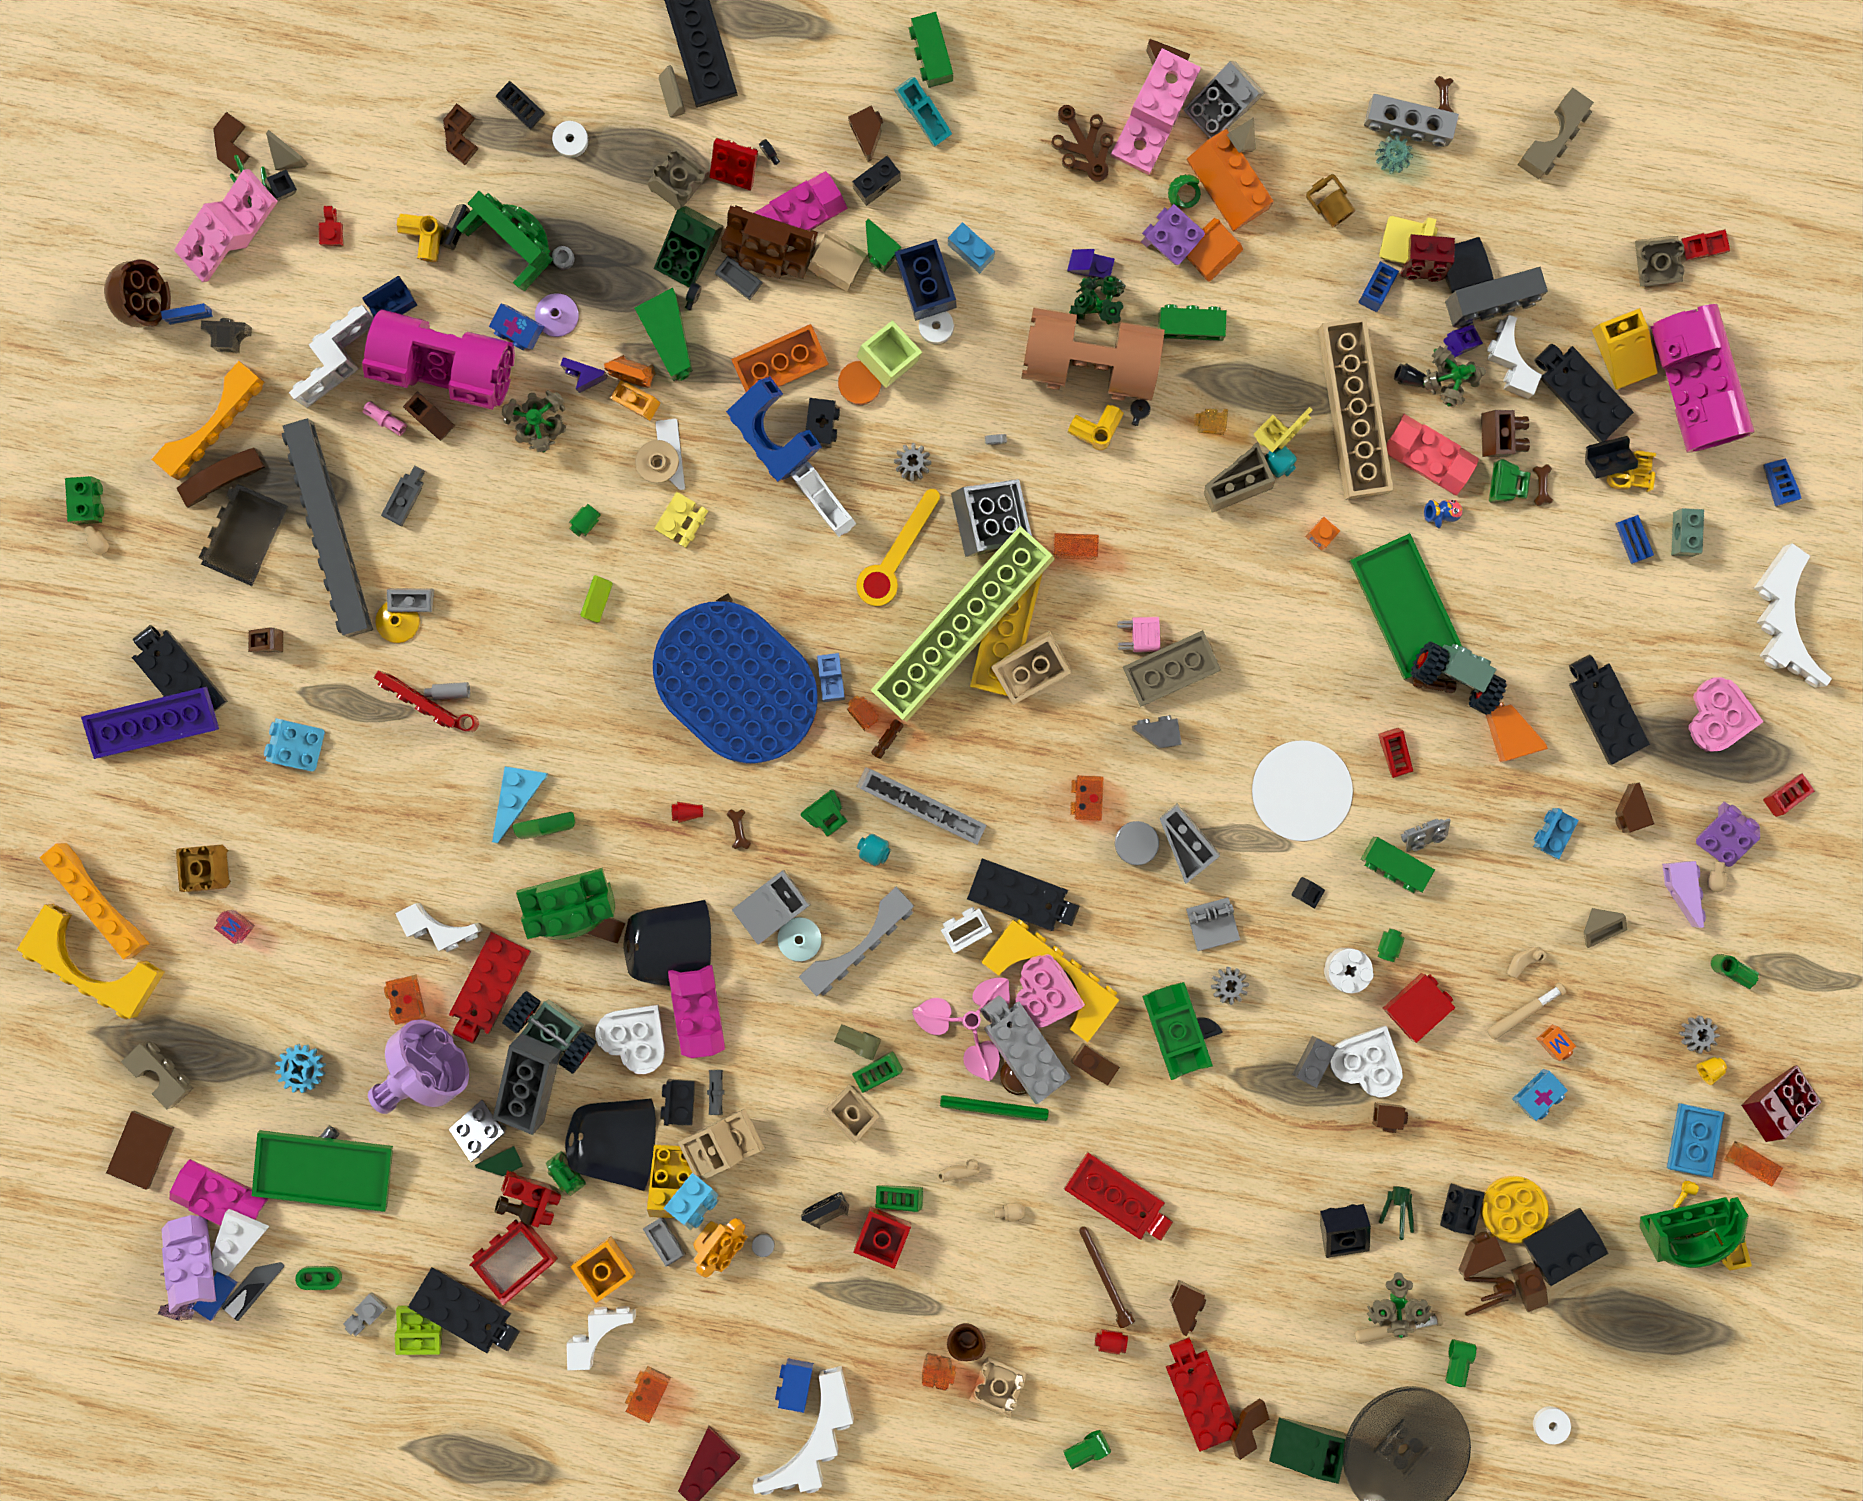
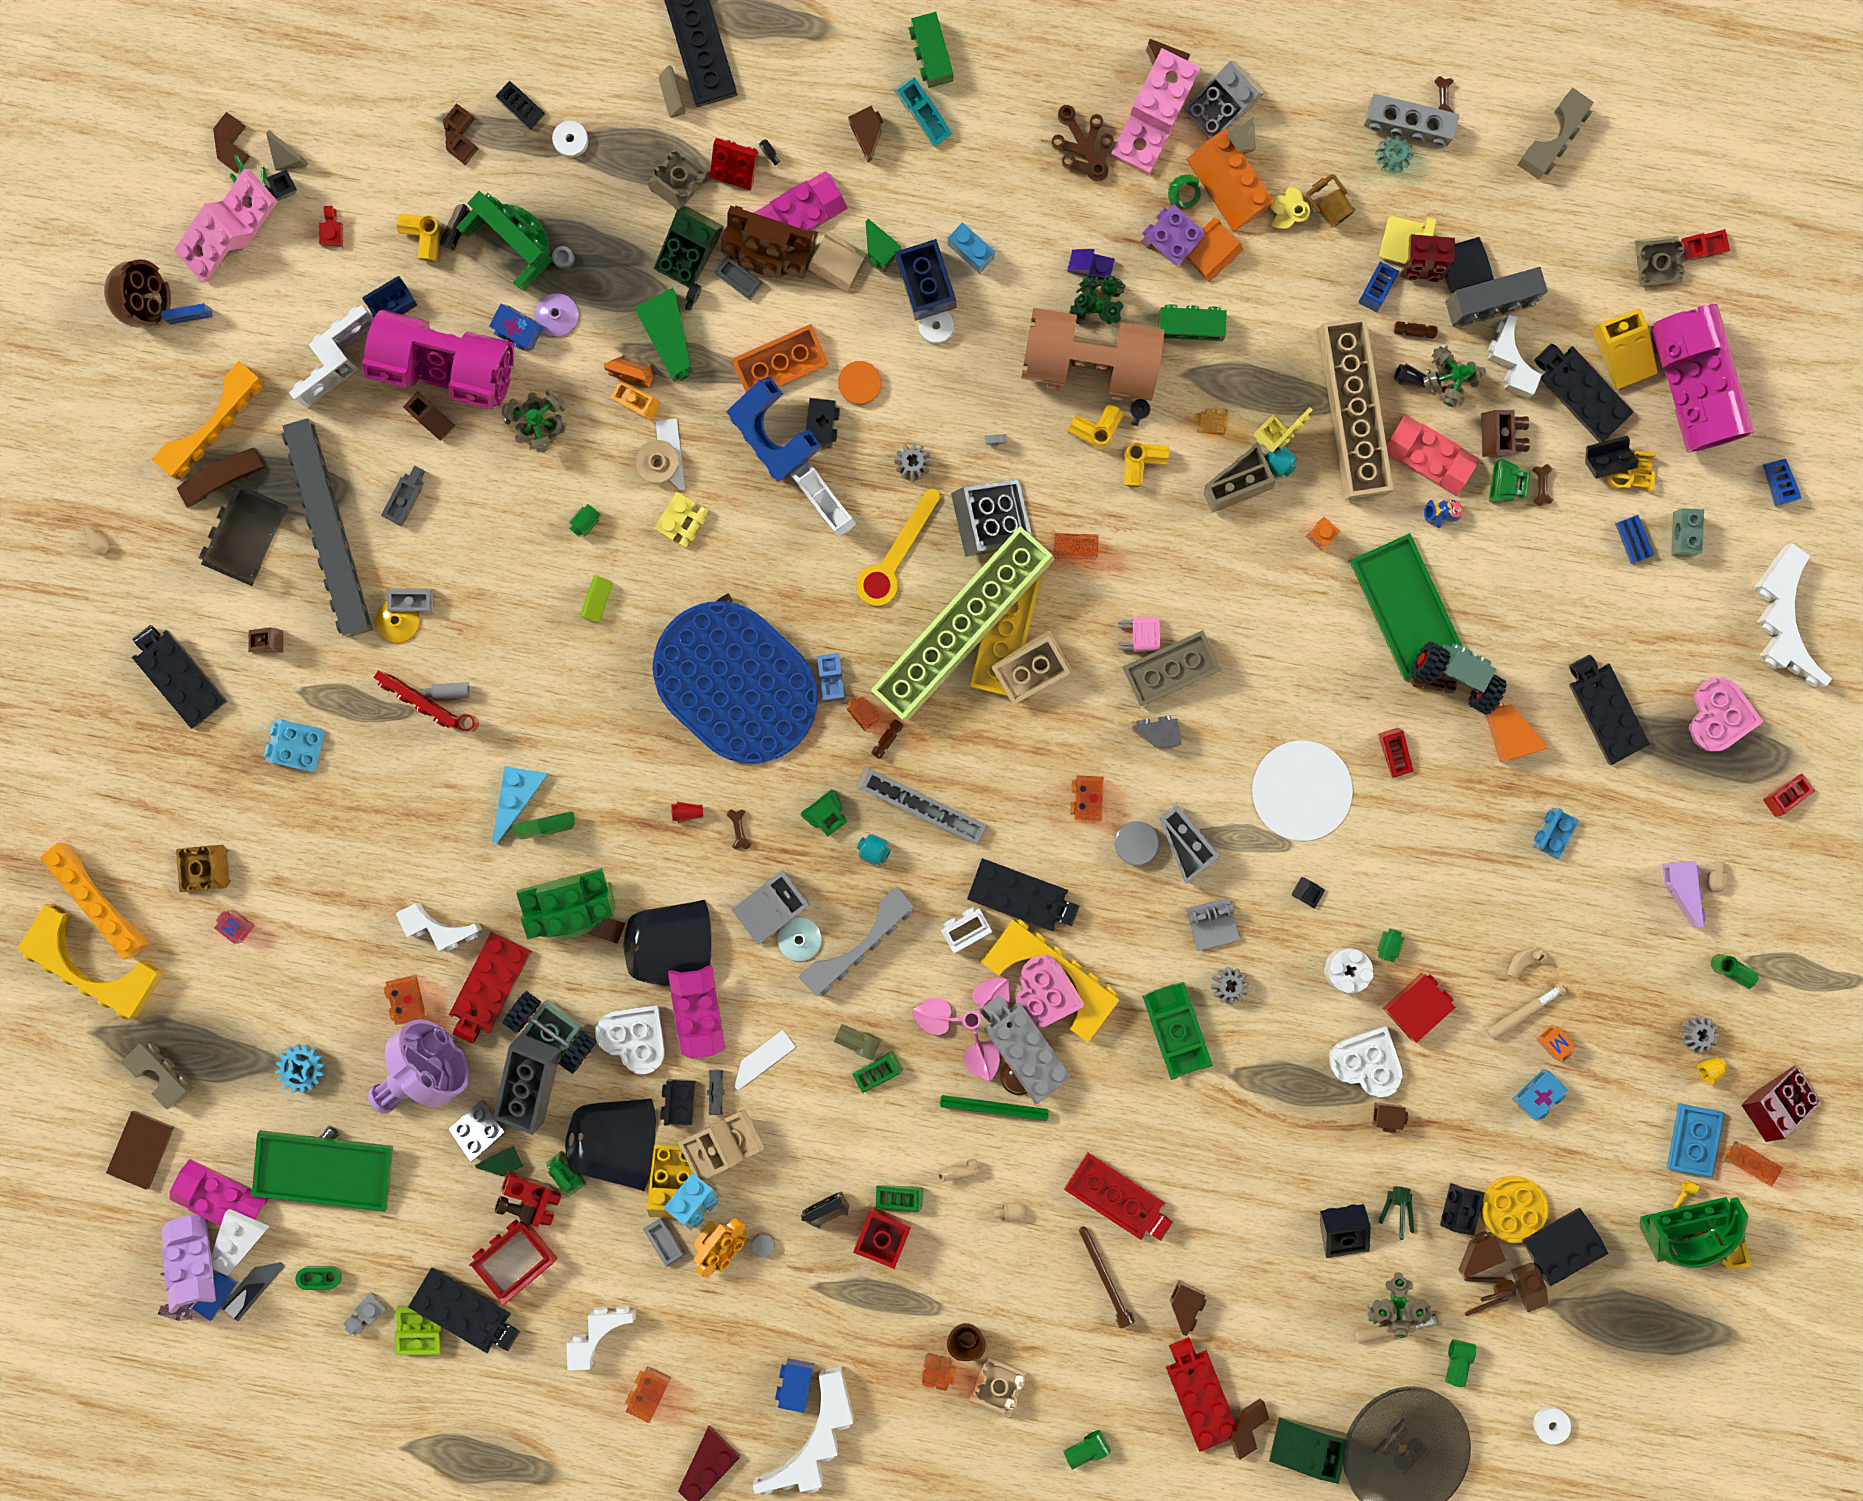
(84, 500): green brick -> none
(150, 722): dark purple plate -> none
(226, 334): clear smoke brick -> none
(384, 418): bright pink pin -> none
(588, 377): dark purple slope -> none
(603, 1269): light orange brick -> none
(763, 1058): none -> white sticker
(851, 1113): tan slope -> none
(876, 180): black brick -> none
(889, 354): yellowish green piece -> none
(1095, 1064): reddish brown slope -> none
(1111, 1342): red brick -> none
(1148, 455): none -> yellow piece
(1208, 1027): black tile -> none
(1285, 209): none -> light yellow plate
(1314, 1061): flat silver brick -> none
(1397, 865): green brick -> none
(1415, 329): none -> reddish brown axle
(1435, 832): light grey hinge -> none
(1463, 340): dark purple slope -> none
(1603, 925): dark tan slope -> none
(1633, 810): reddish brown slope -> none
(1729, 835): medium lavender bracket -> none

